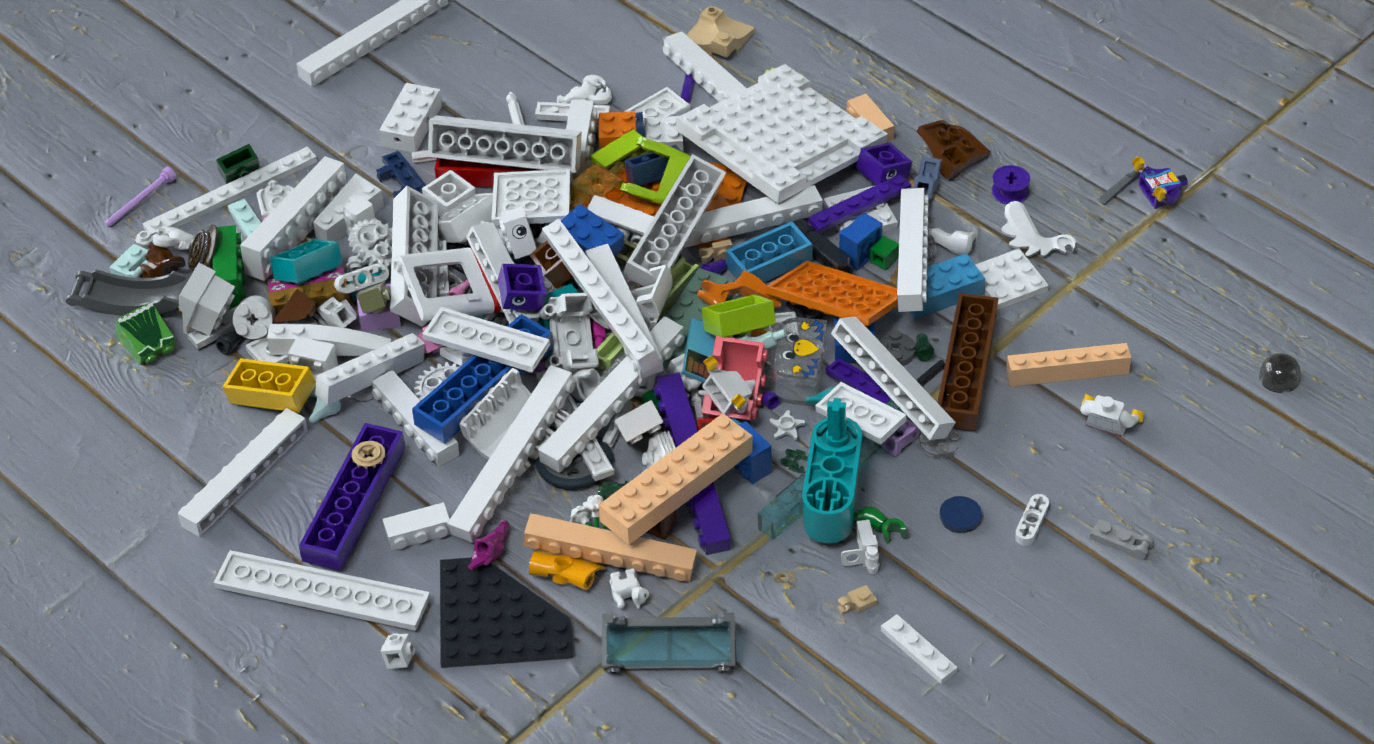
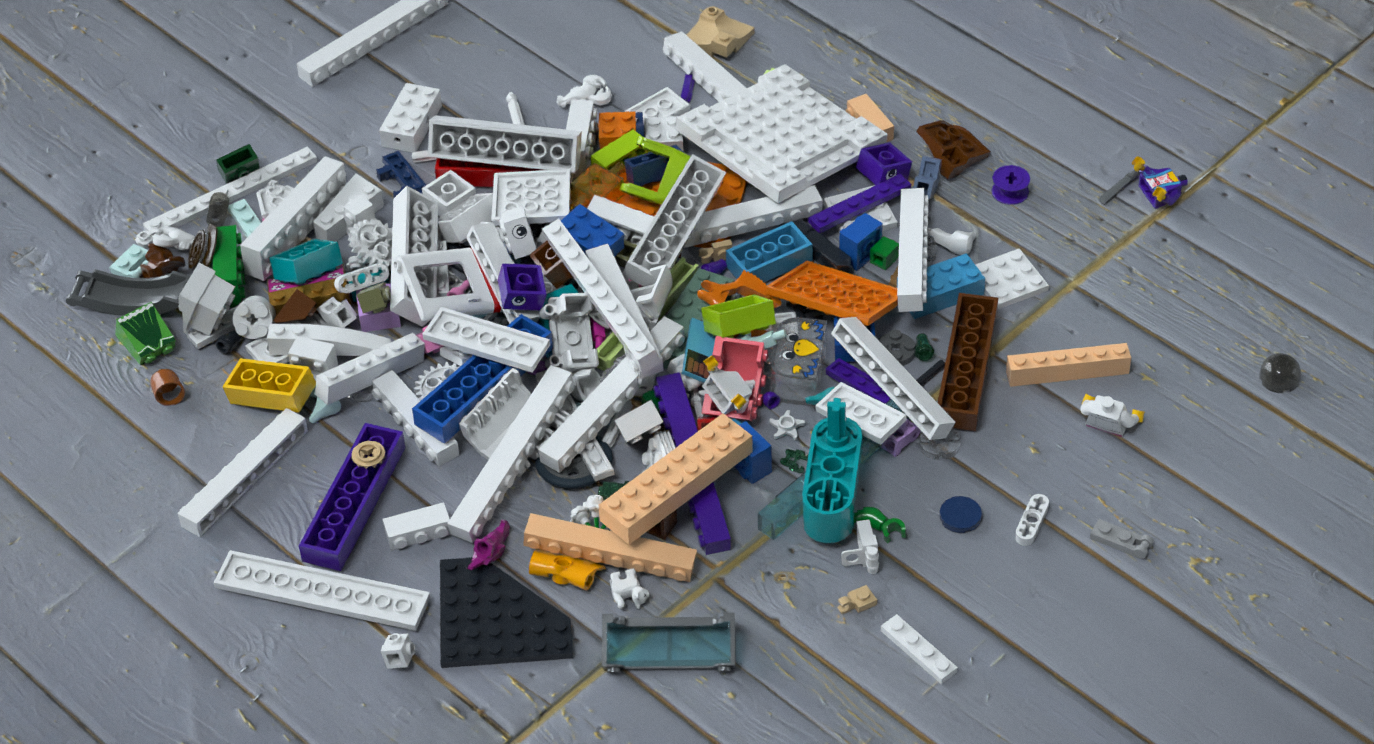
(163, 382): none -> dark orange helmet
(167, 175): lavender piece -> none
(217, 211): none -> clear smoke plate
(560, 111): white plate -> none
(1026, 235): white animal -> none

